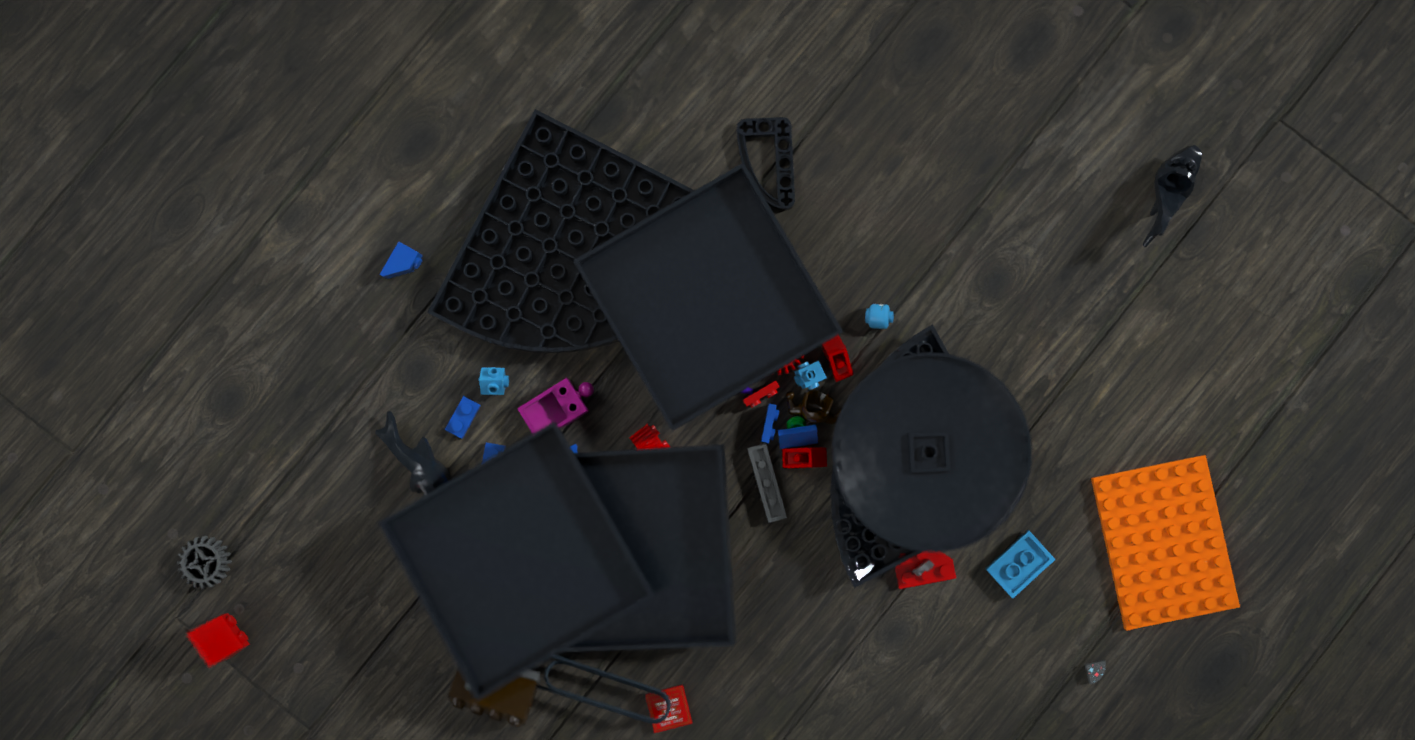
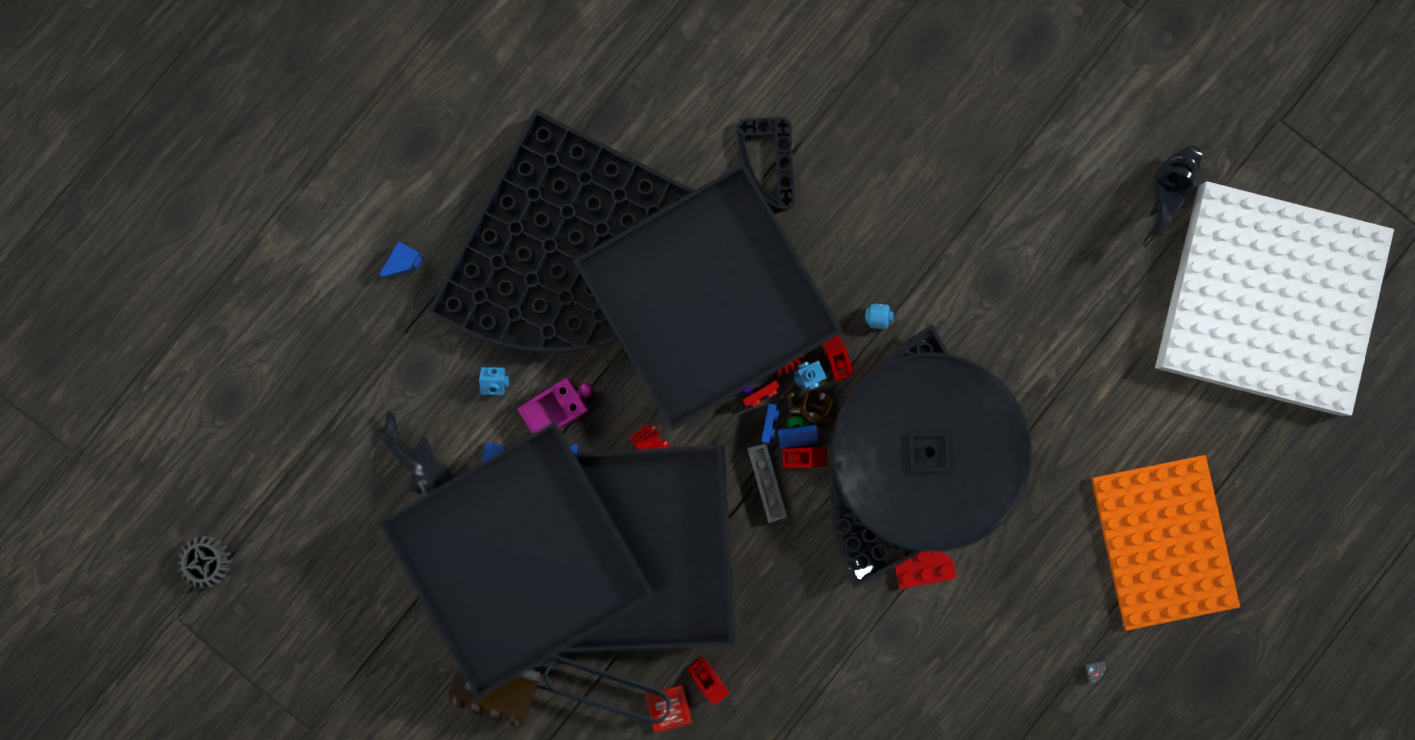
(218, 639): red slope -> none
(462, 417): blue plate -> none
(708, 681): none -> red slope
(925, 565): dark grey tile -> none
(1020, 564): dark azure plate -> none
(1274, 299): none -> white brick

